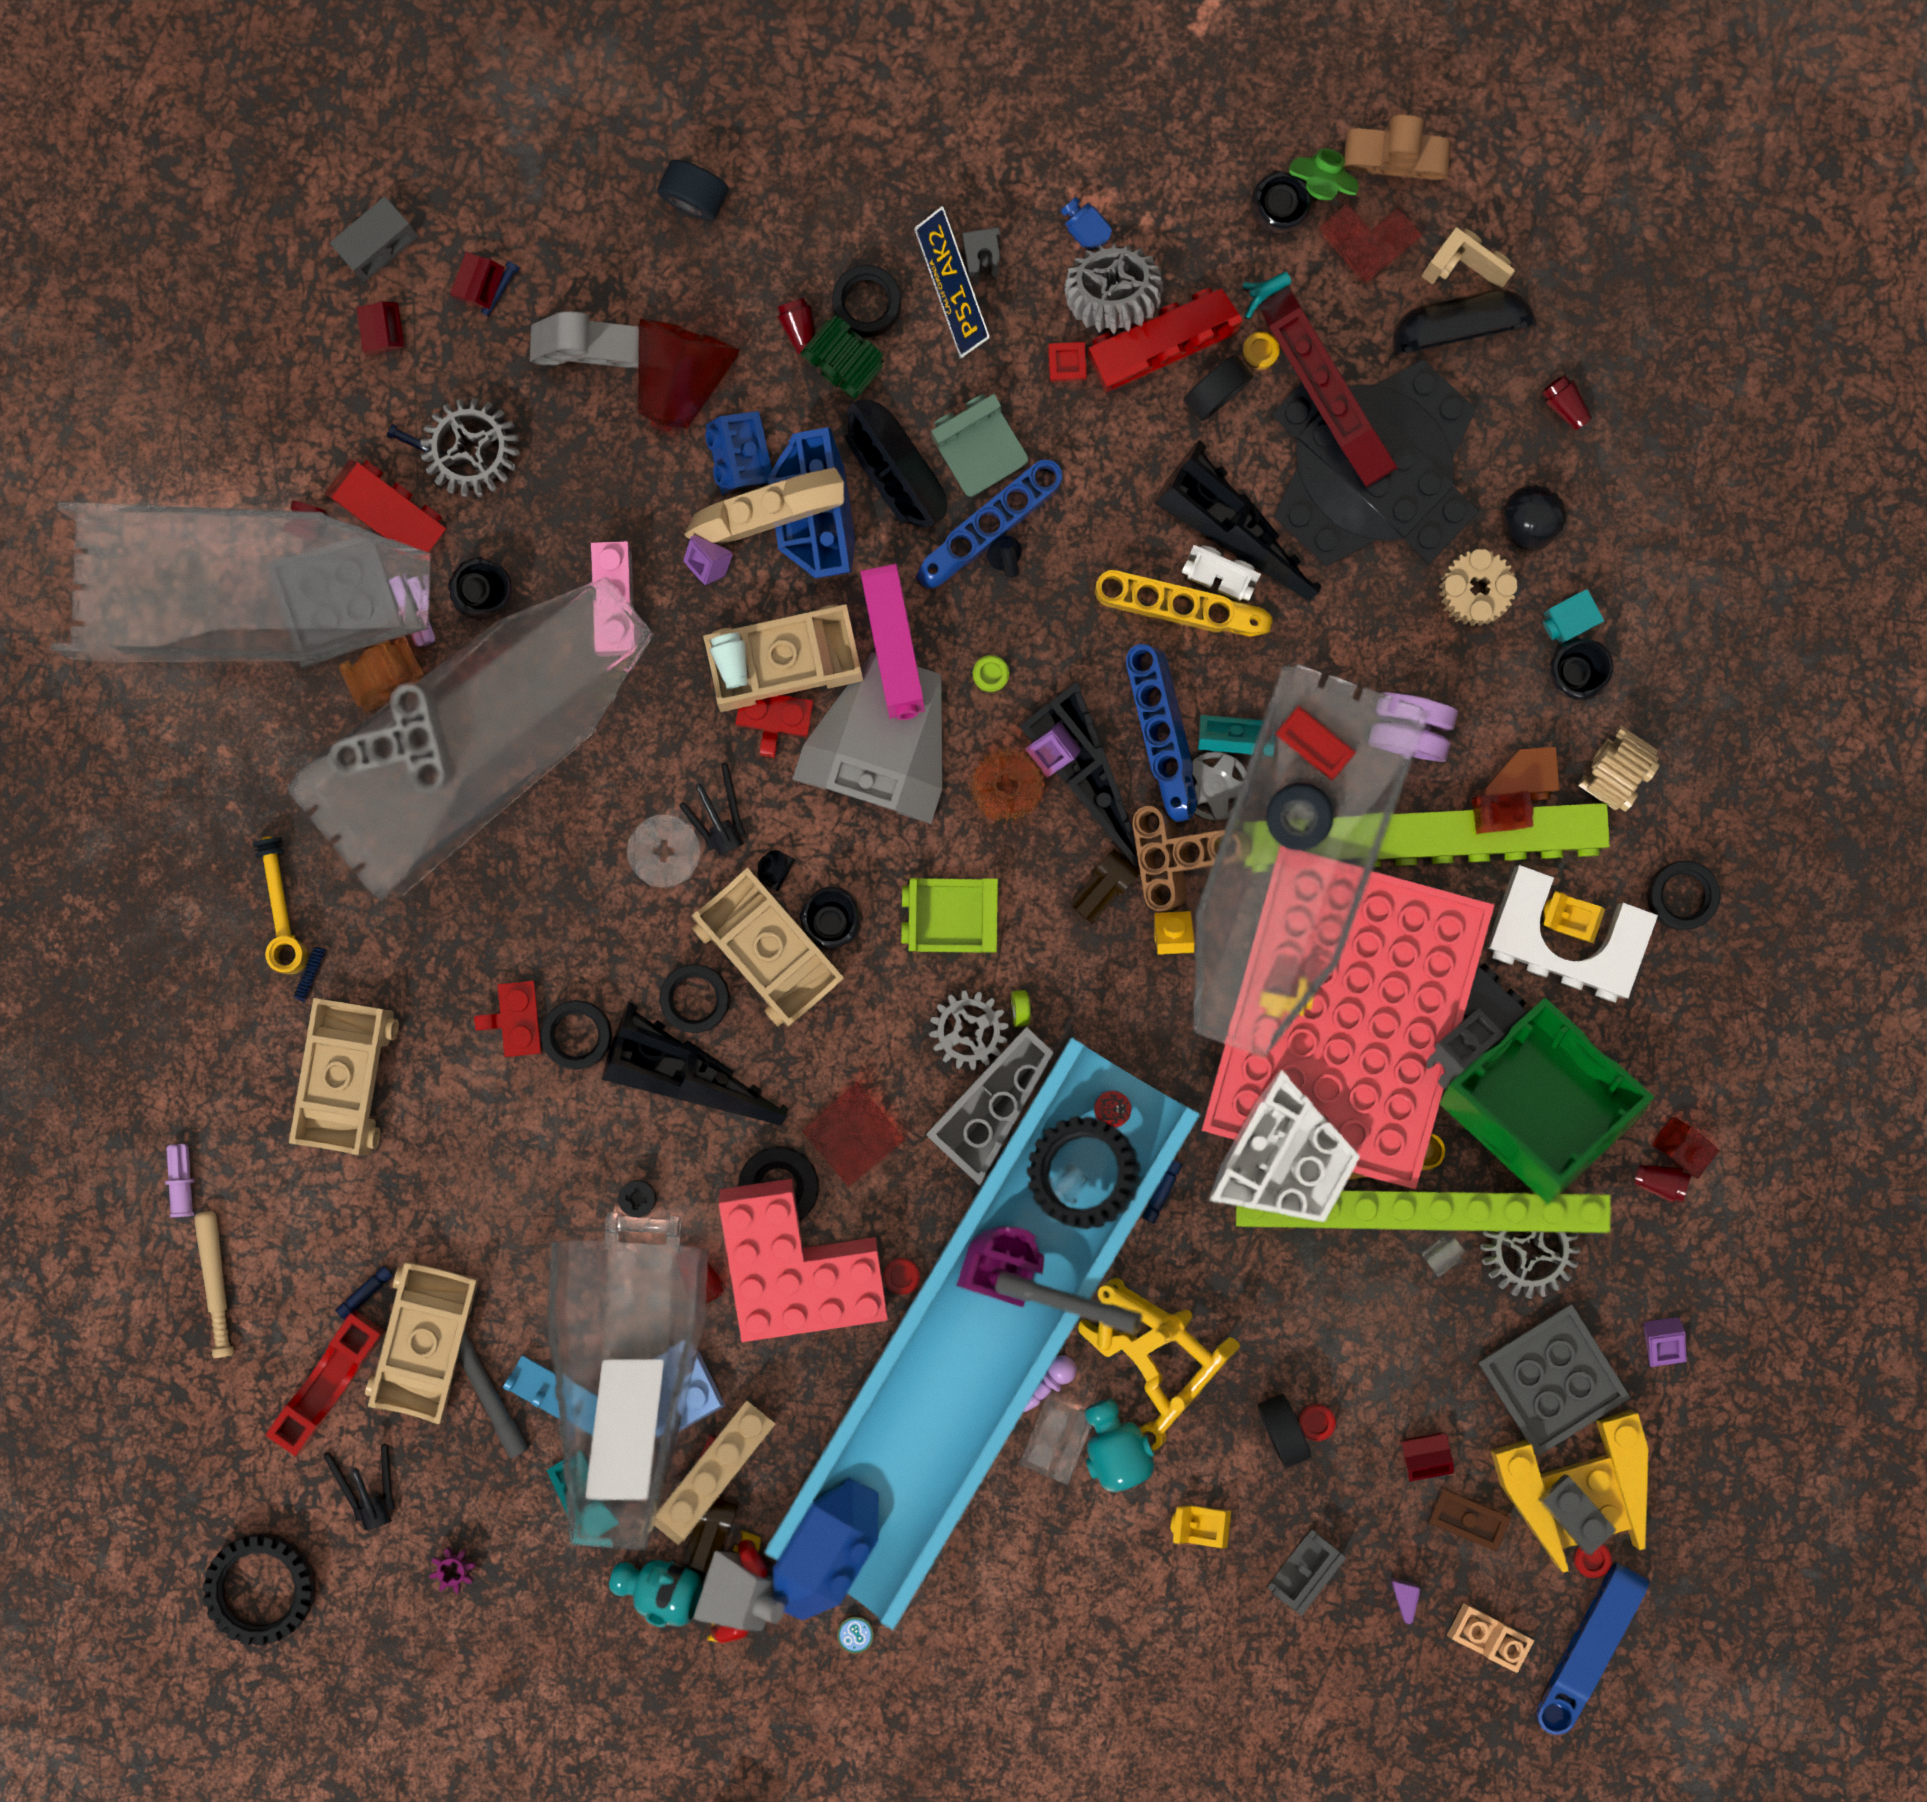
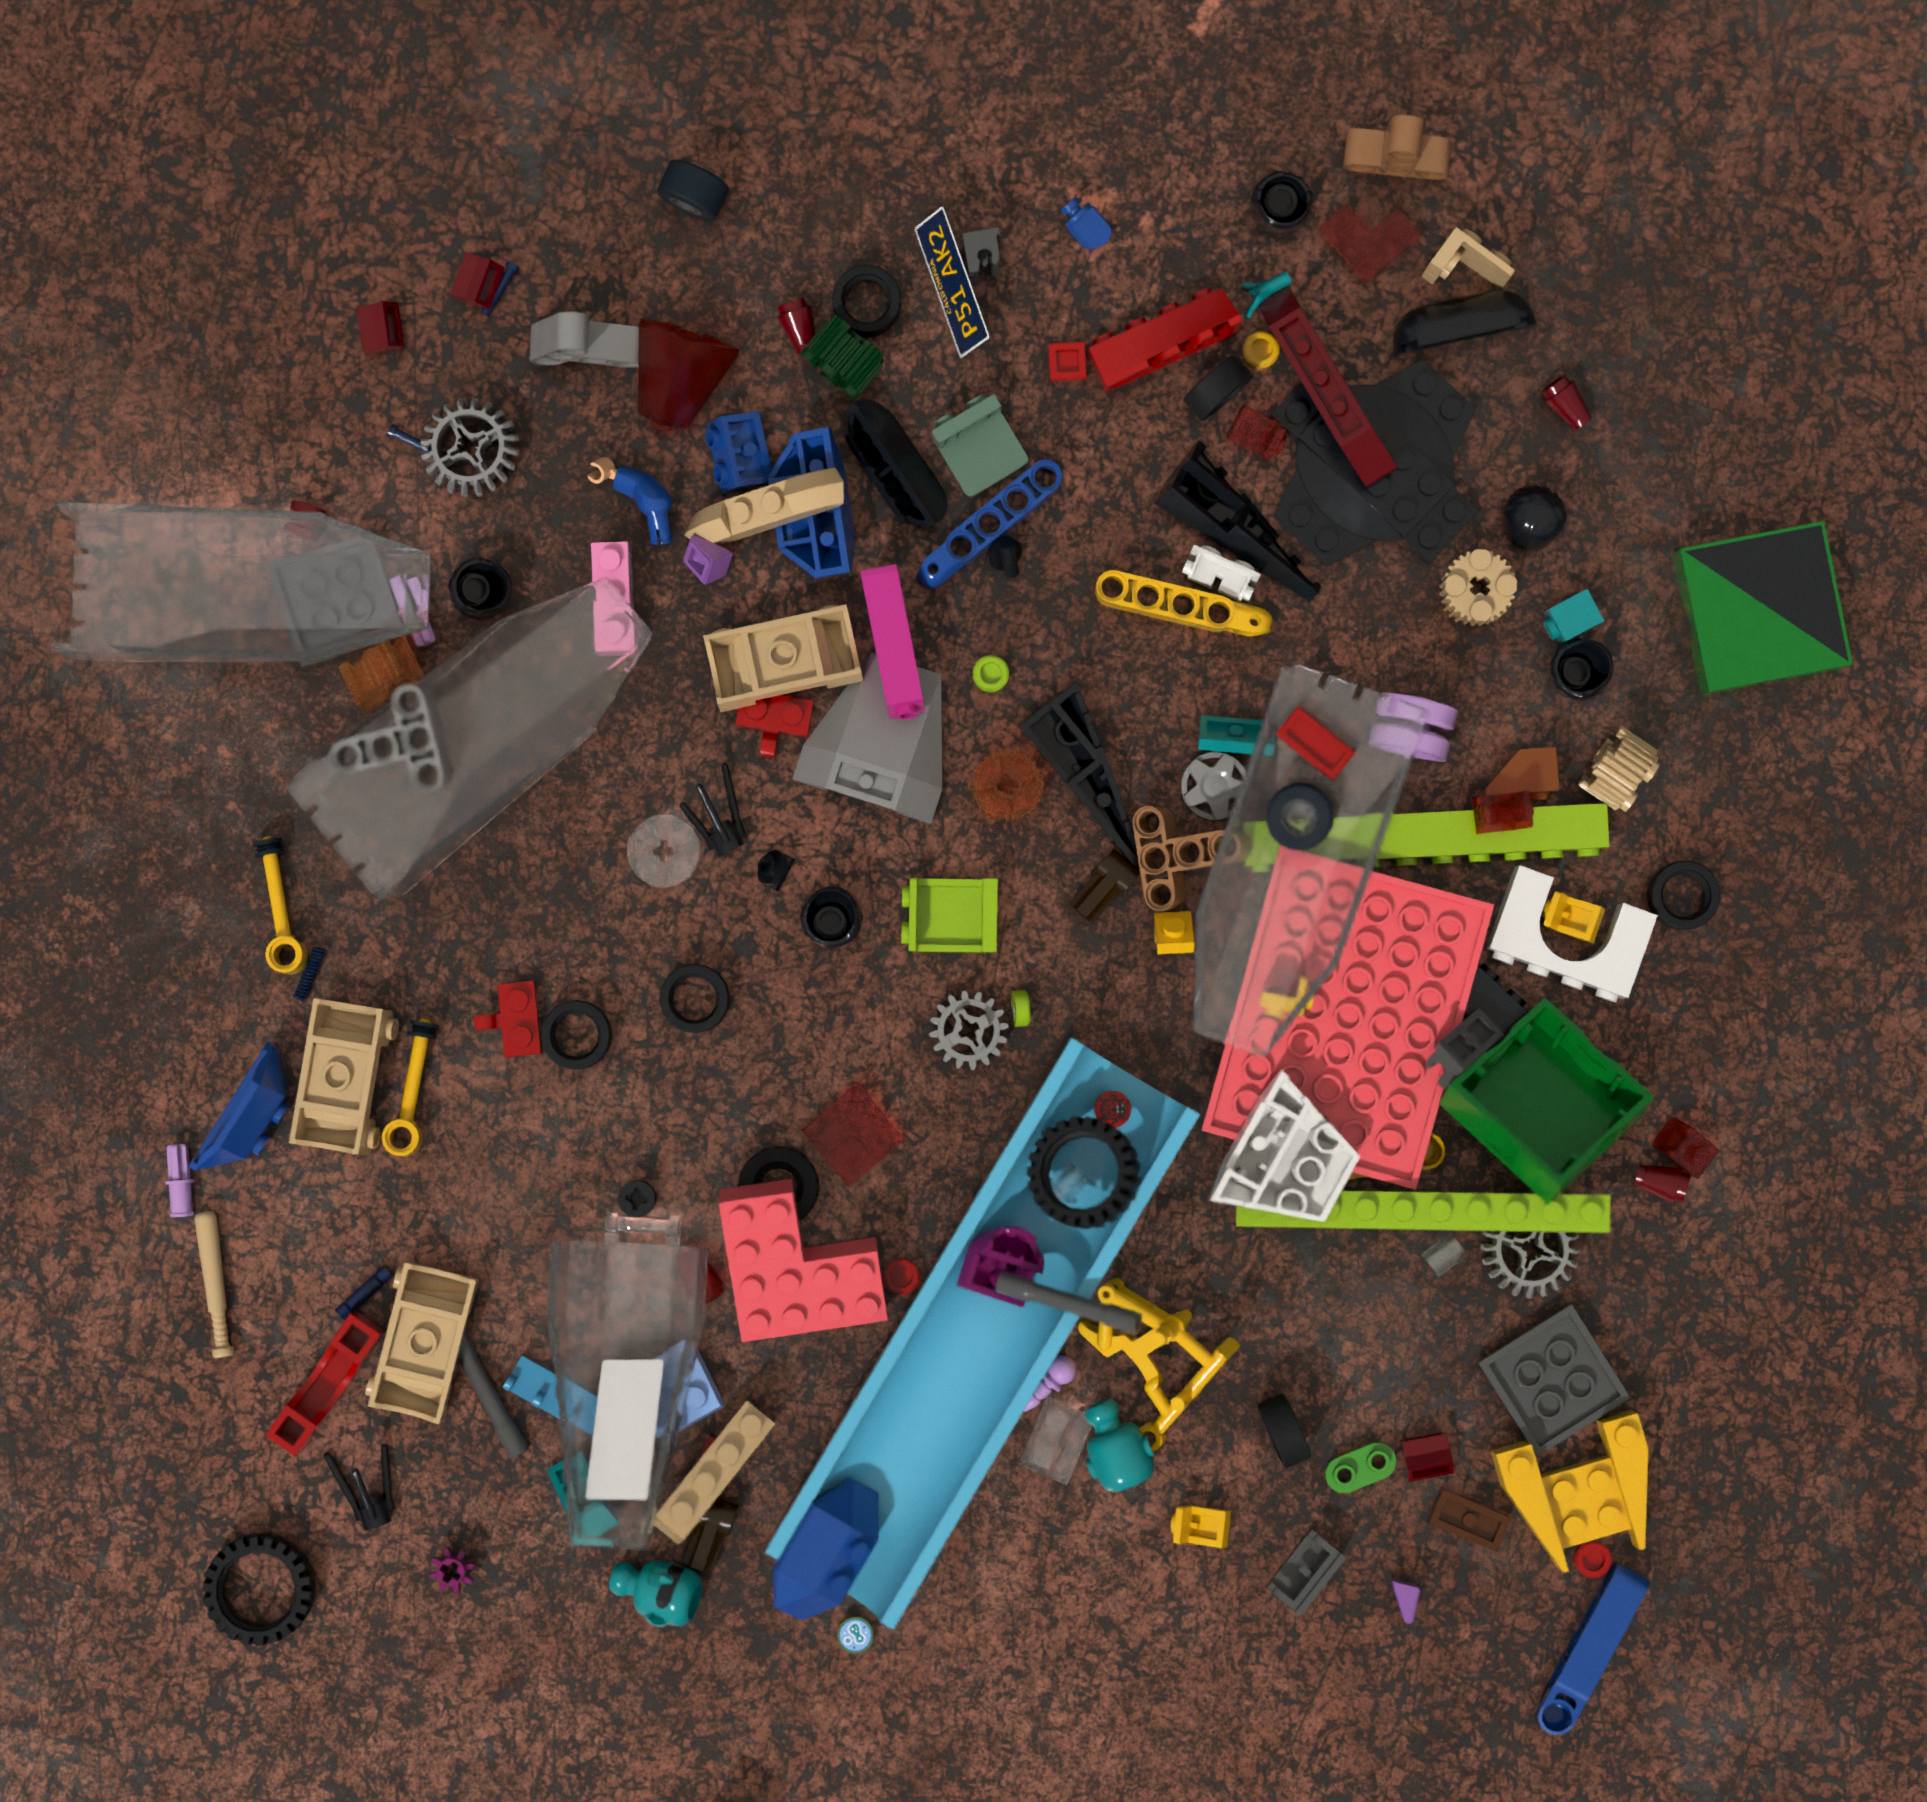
(249, 1114): none -> blue wedge
(374, 239): dark grey hinge -> none
(385, 507): red wedge -> none
(422, 1032): none -> yellow piece
(645, 489): none -> blue arm
(658, 1063): black wedge -> none
(730, 659): light aqua cone -> none
(738, 1593): light grey torso -> none
(767, 948): tan piece -> none
(986, 1112): light grey wedge -> none
(1053, 749): medium lavender slope -> none
(1113, 288): light grey gear -> none
(1161, 1192): dark blue wheel -> none
(1180, 787): blue piece -> none
(1257, 433): none -> clear red bracket
(1317, 1422): red tile -> none
(1324, 174): bright green plate -> none
(1360, 1467): none -> bright green plate
(1490, 1638): light nougat slope -> none
(1577, 1514): dark grey plate -> none
(1665, 1341): medium lavender slope -> none
(1762, 608): none -> tile

